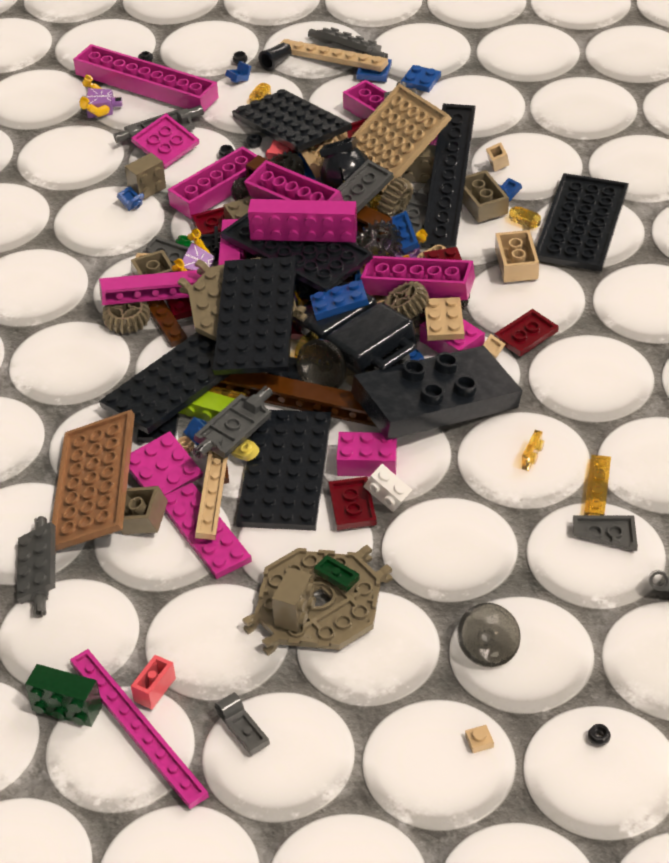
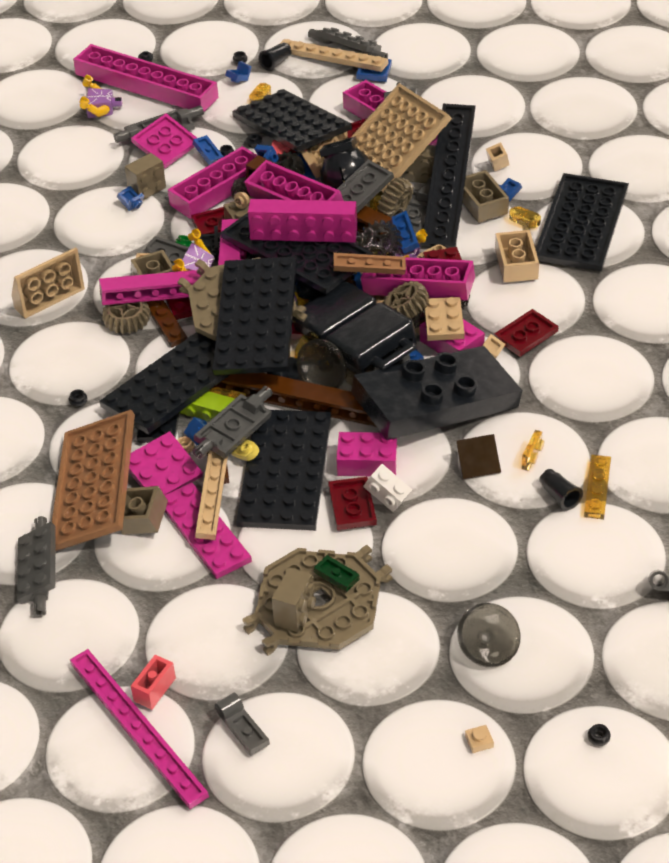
(47, 283): none -> tan slope
(64, 695): dark green brick -> none
(77, 397): none -> black plate
(207, 149): none -> blue plate
(241, 200): none -> tan plate
(267, 152): none -> blue bracket
(339, 300): blue plate -> none
(369, 263): none -> medium nougat plate
(421, 78): blue plate -> none
(478, 456): none -> dark brown piece
(561, 489): none -> black plant
(607, 529): dark grey wing -> none

